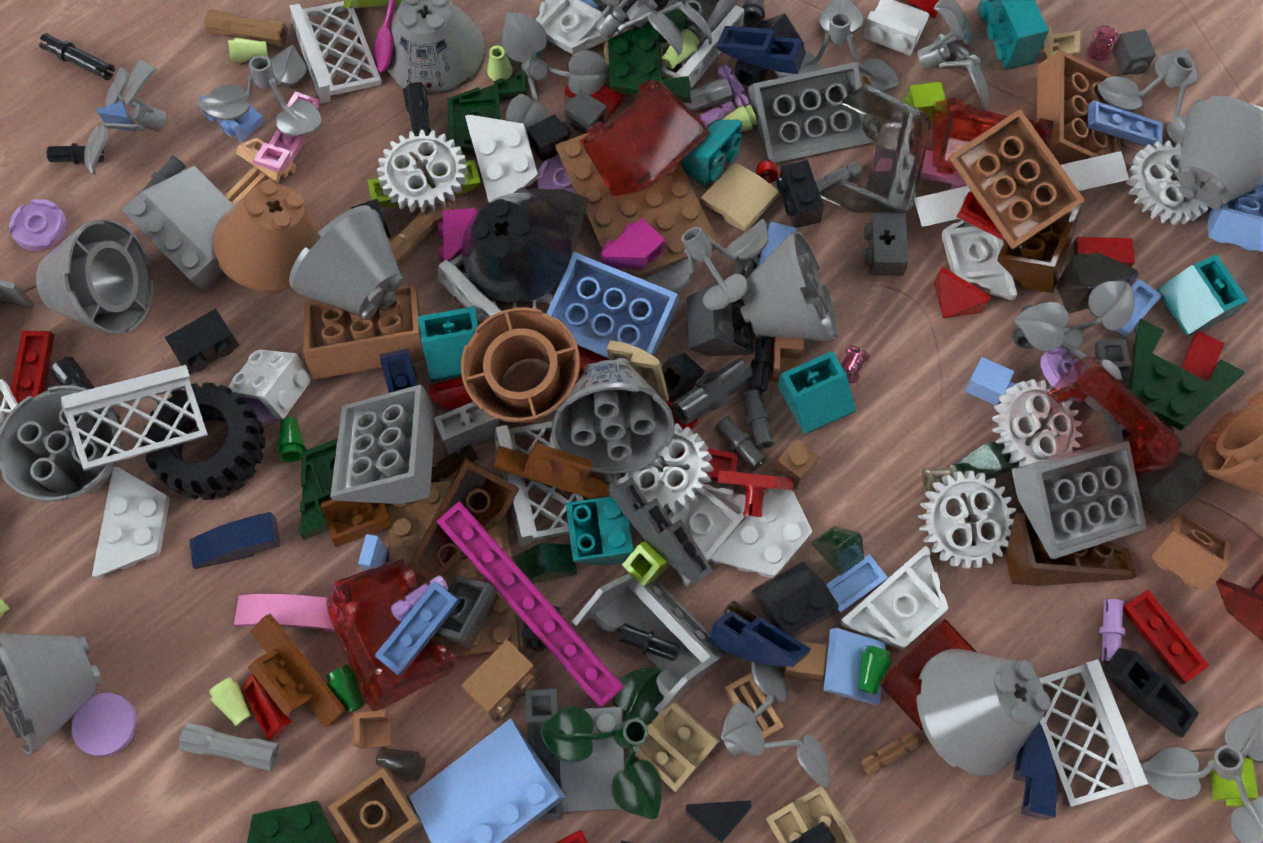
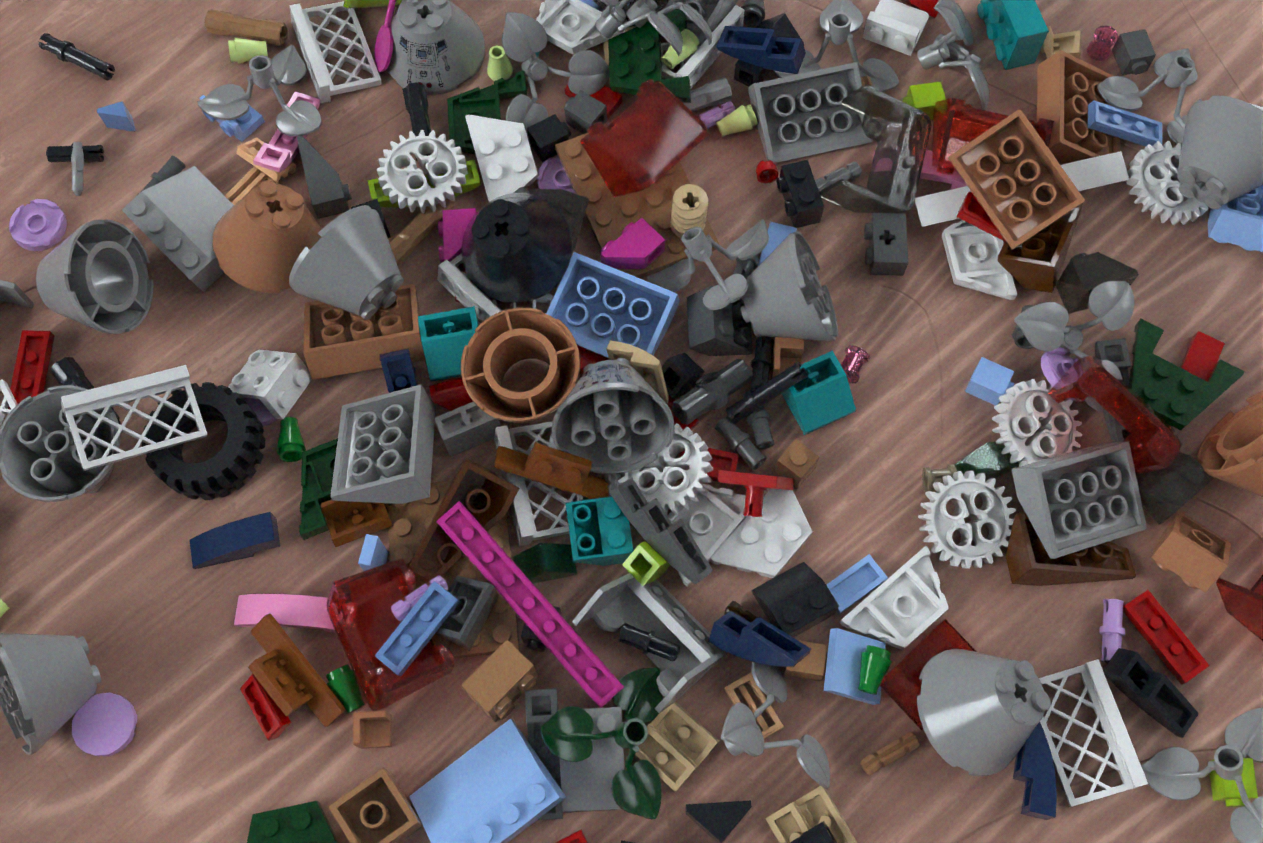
(77, 160): none -> light grey piece
(130, 524): white wing -> none
(143, 114): light grey plant -> none
(202, 341): black brick -> none
(206, 741): light grey axle -> none
(230, 701): yellowish green cone -> none
(323, 182): none -> dark grey slope
(402, 763): clear smoke cone -> none
(452, 463): dark brown axle -> none
(688, 209): none -> tan piece
(711, 155): teal slope -> none
(737, 89): lavender axle -> none
(740, 196): tan slope -> none
(756, 399): none -> black pin
(840, 548): clear green slope -> none
(958, 296): red slope -> none
(1115, 248): red tile -> none
(1144, 300): light blue tile -> none
(1202, 295): teal slope -> none

